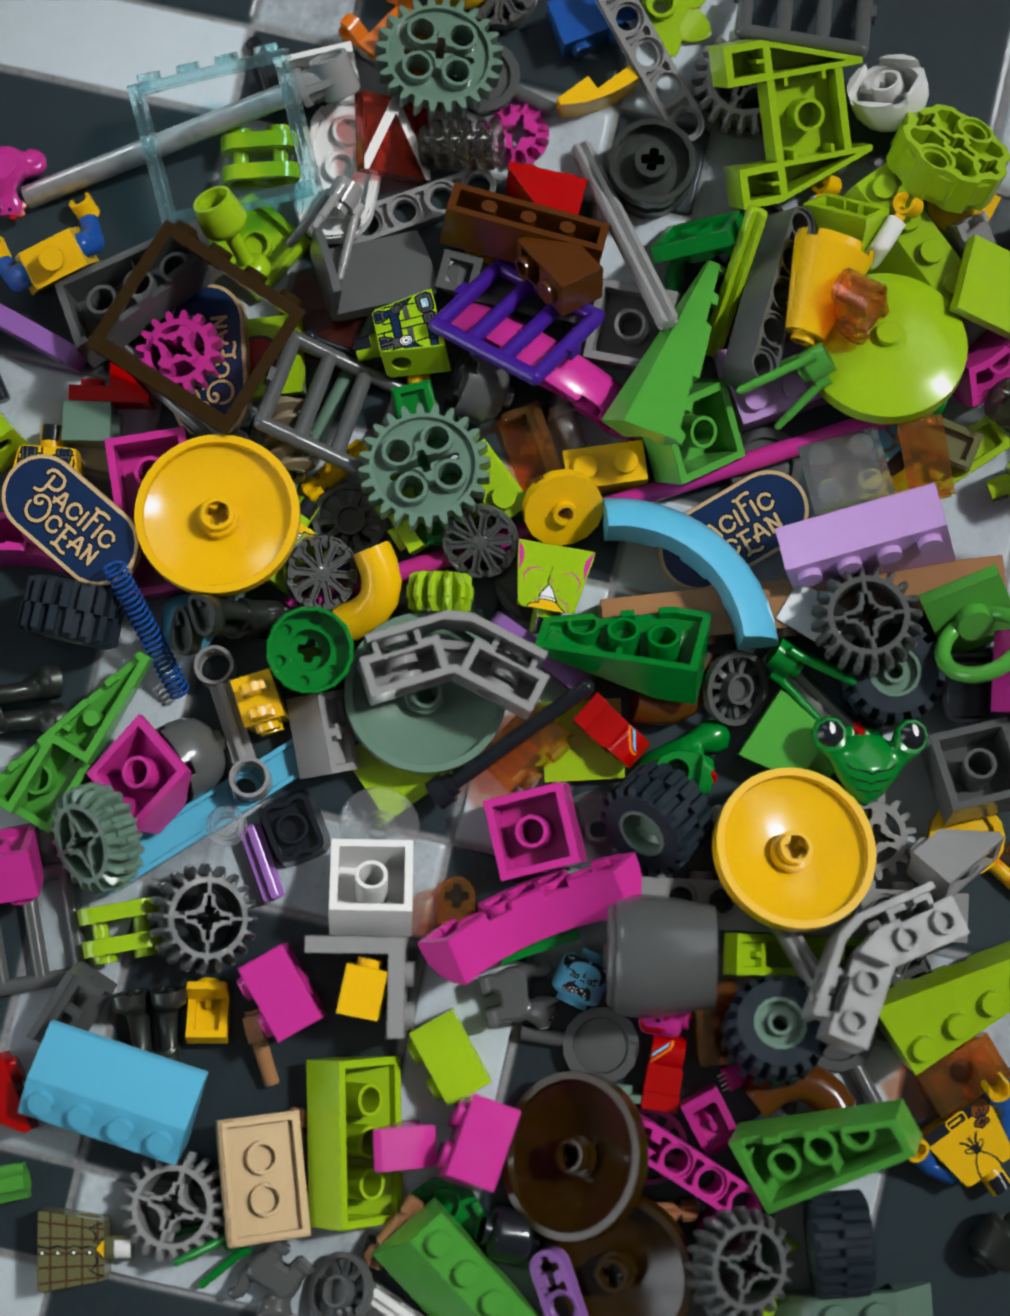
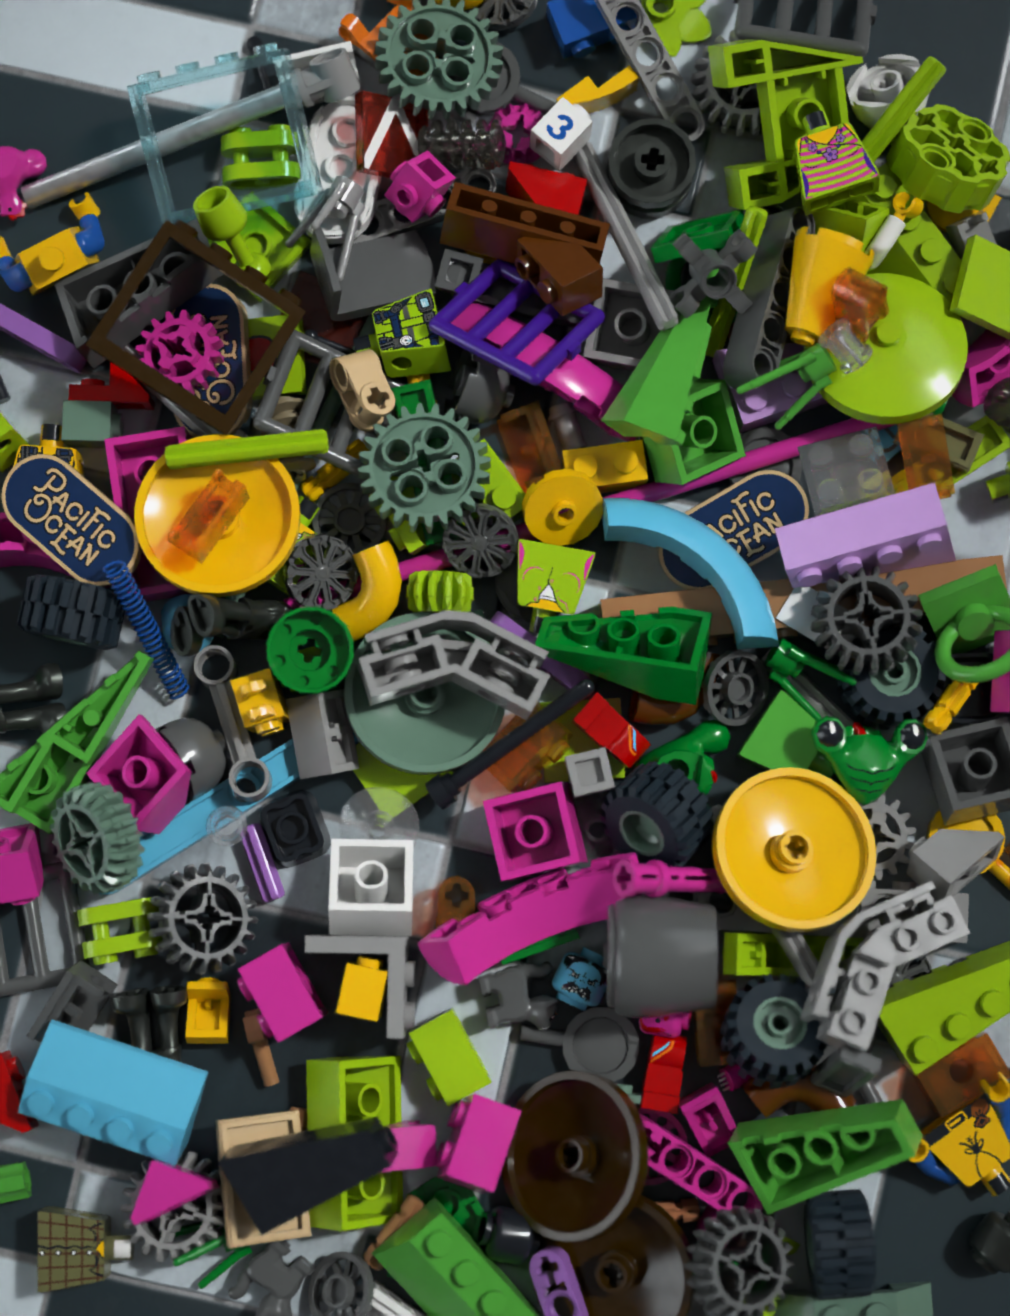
(167, 1189): none -> dark pink slope
(209, 516): none -> clear orange hinge
(246, 449): none -> lime axle
(306, 1168): none -> black slope
(362, 385): none -> tan piece
(419, 186): none -> dark pink brick
(561, 133): none -> white brick
(589, 772): none -> light grey brick
(643, 881): none -> dark pink pin
(723, 284): none -> dark grey pin
(832, 165): none -> torso
(845, 346): none -> clear bush
(845, 1070): none -> dark grey tile
(903, 107): none -> lime axle
(948, 706): none -> yellow axle

